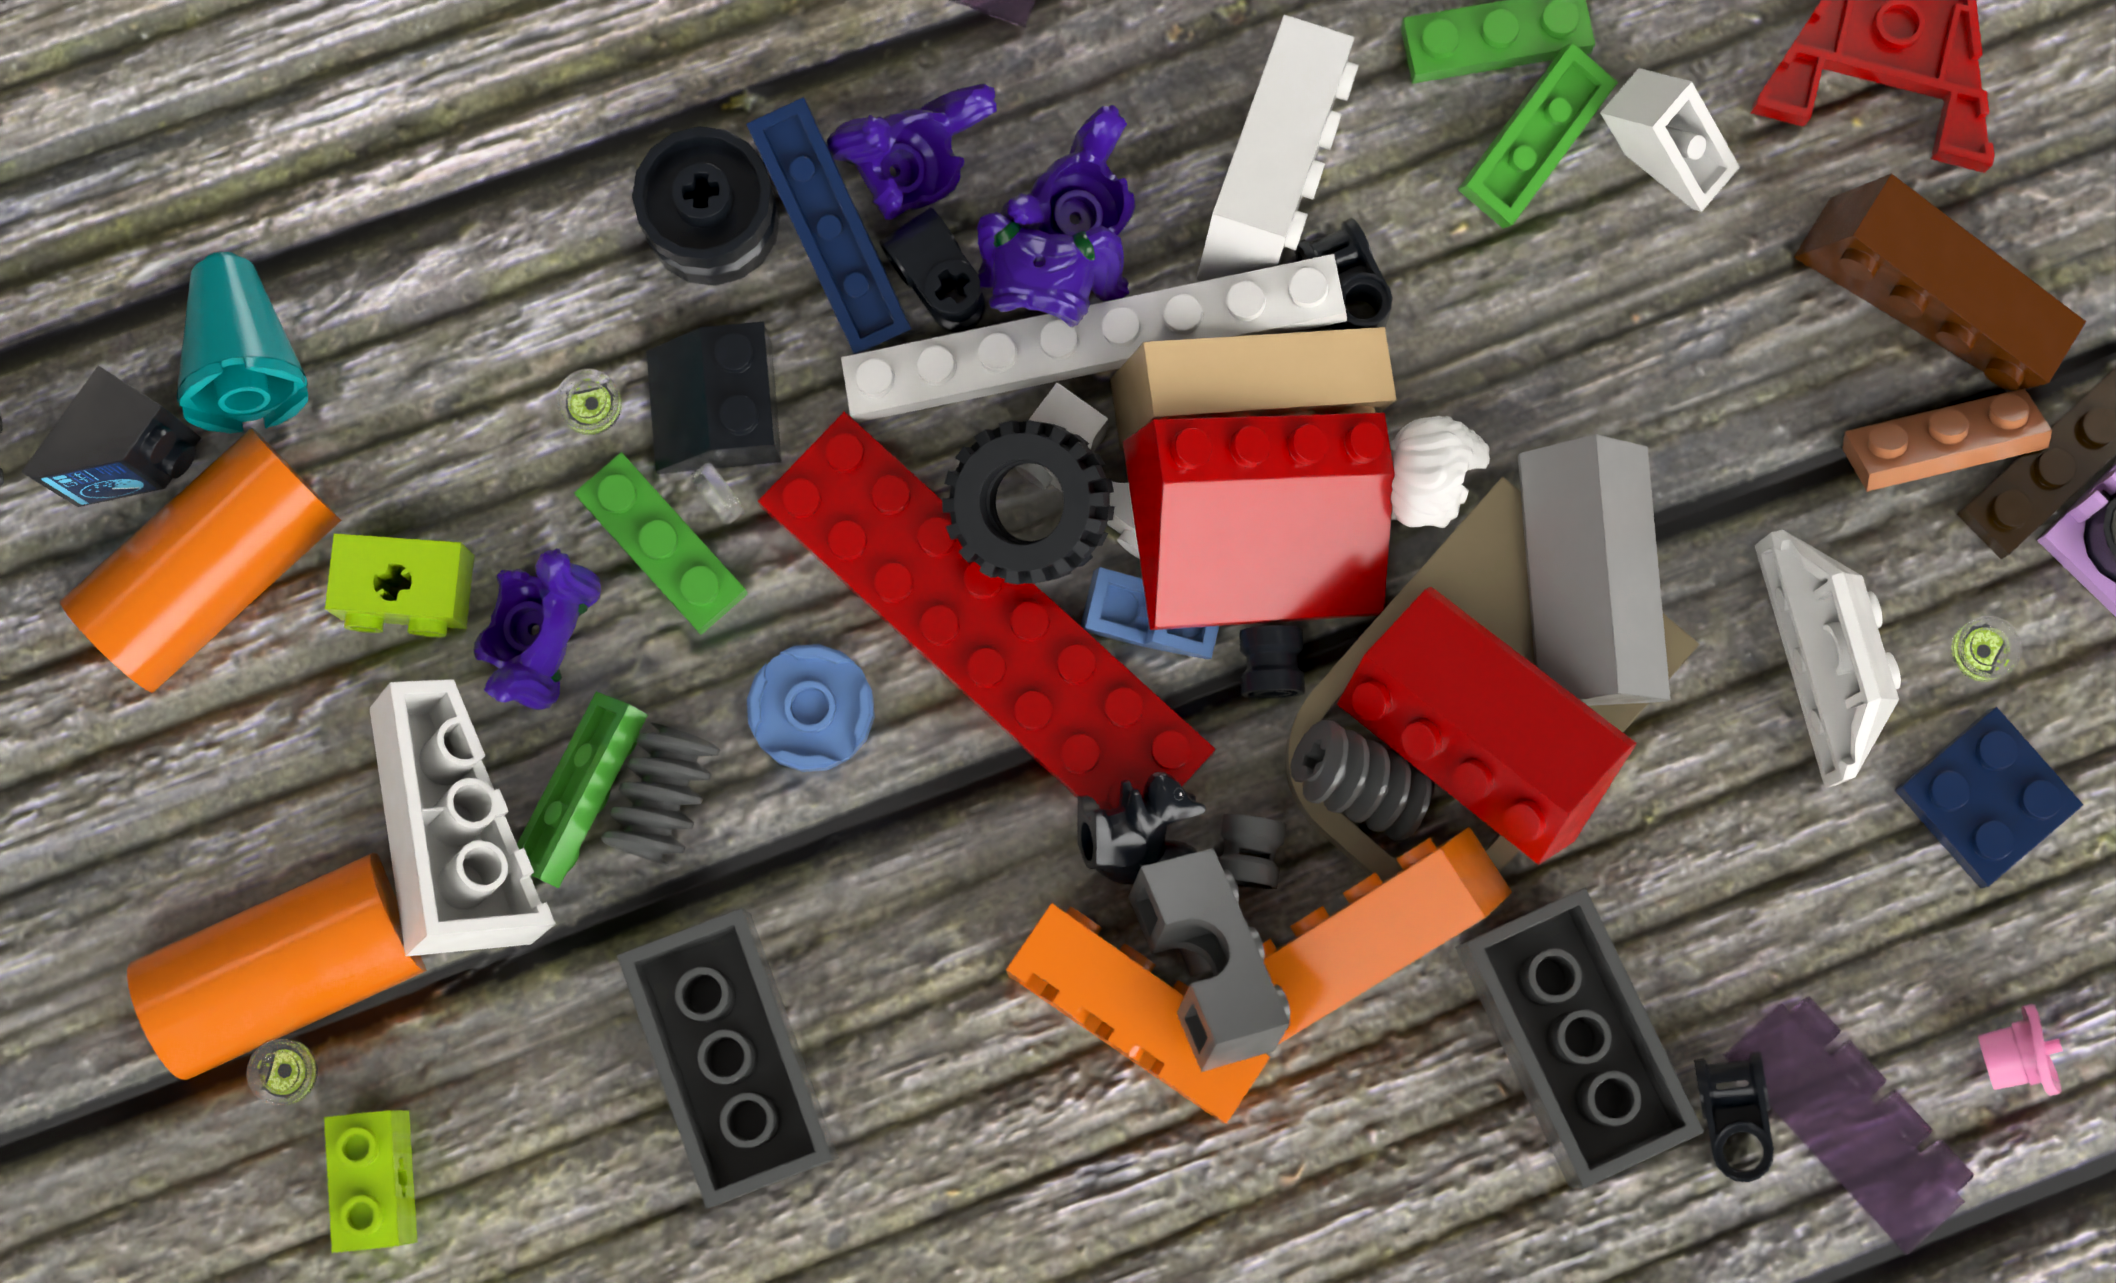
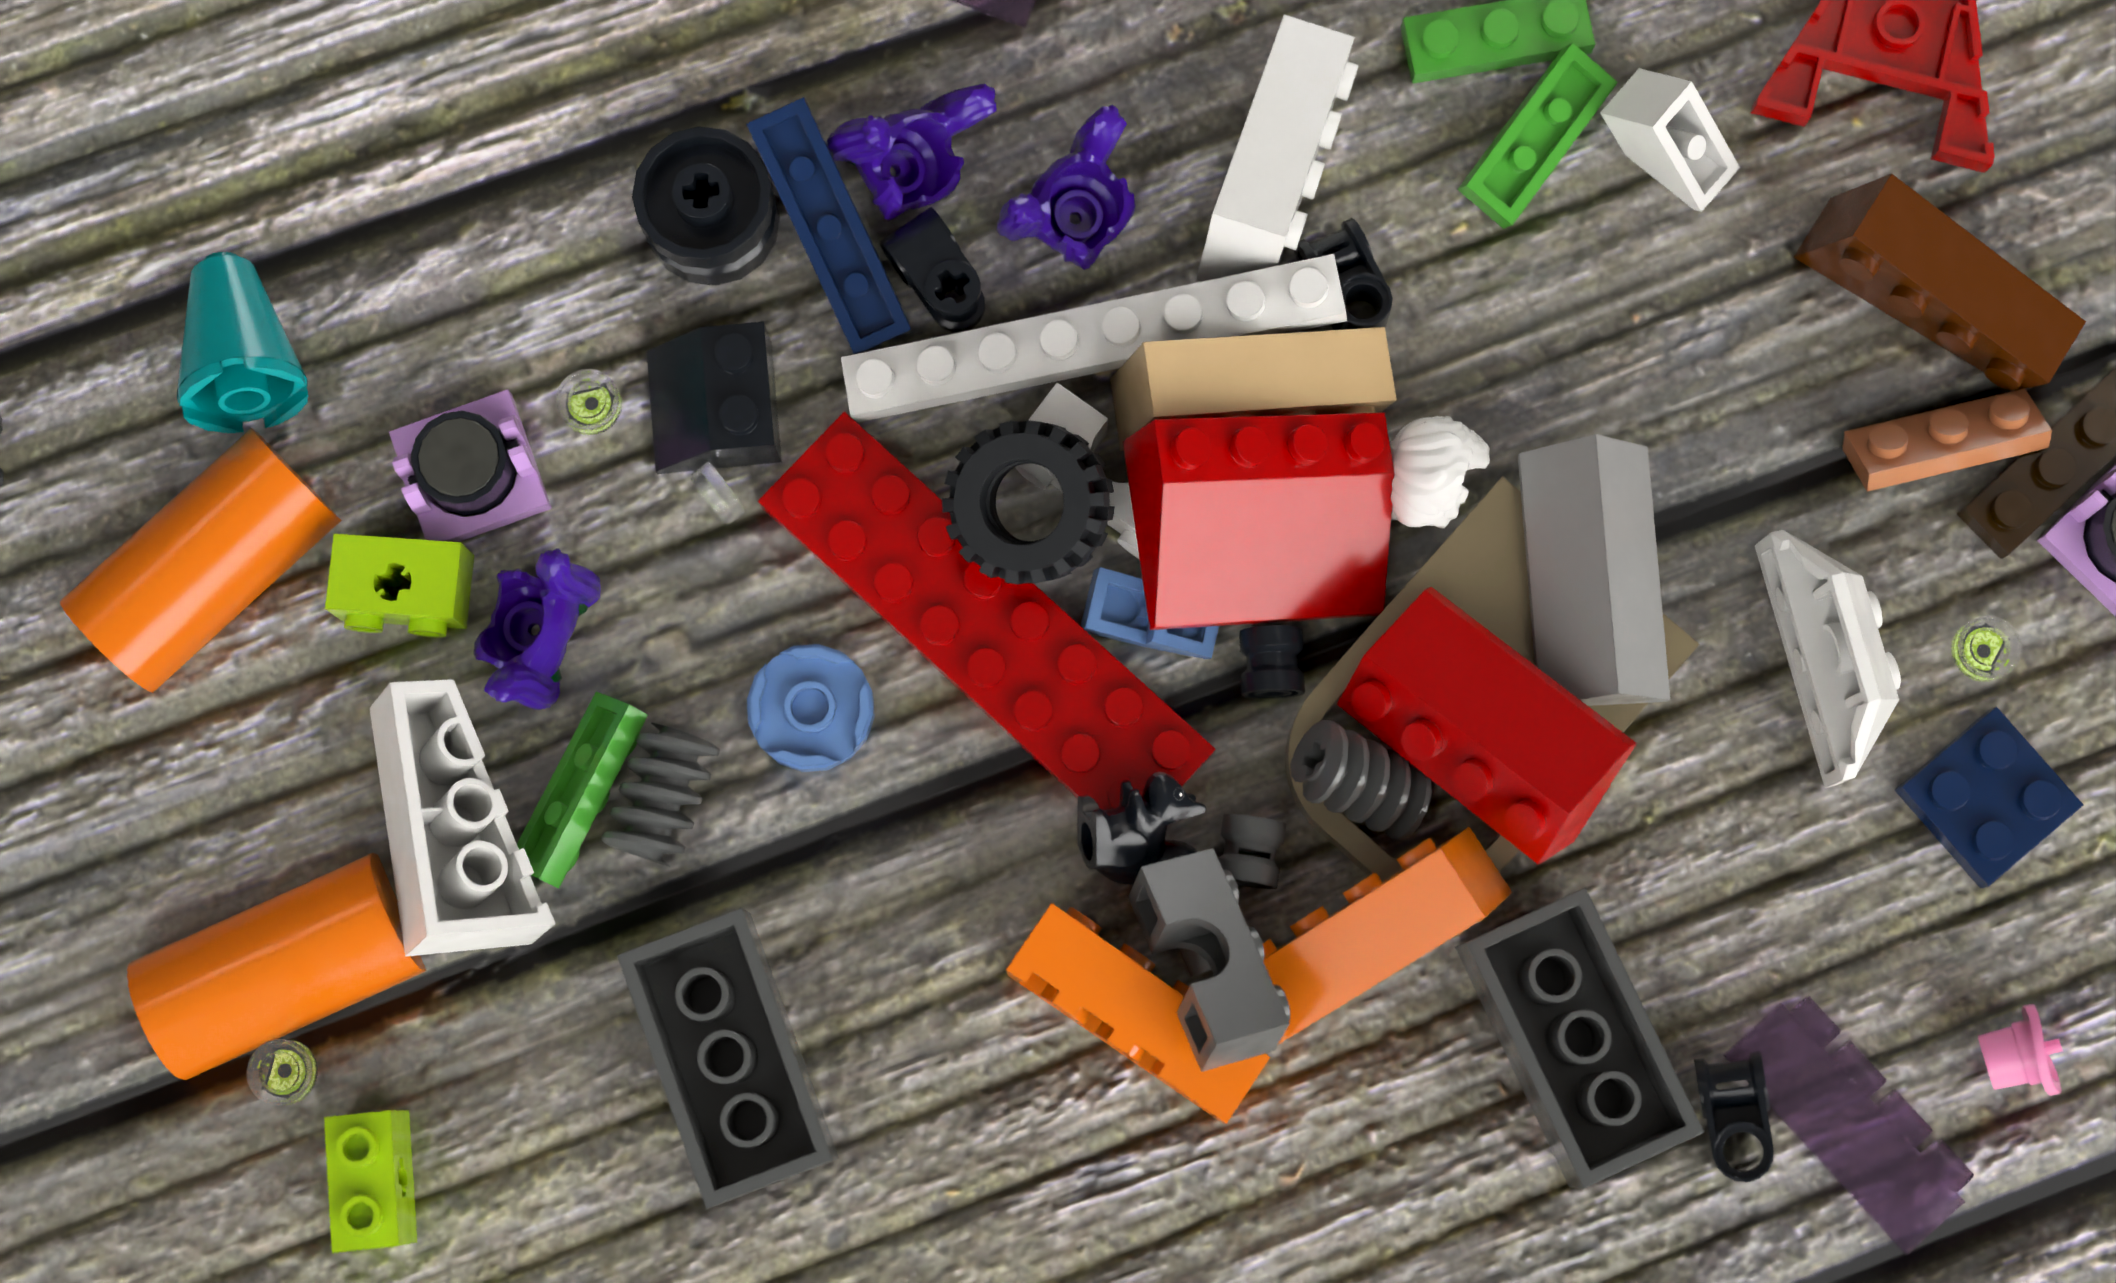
(112, 445): black slope -> none
(469, 467): none -> piece
(661, 543): bright green plate -> none
(1049, 269): dark purple hair -> none

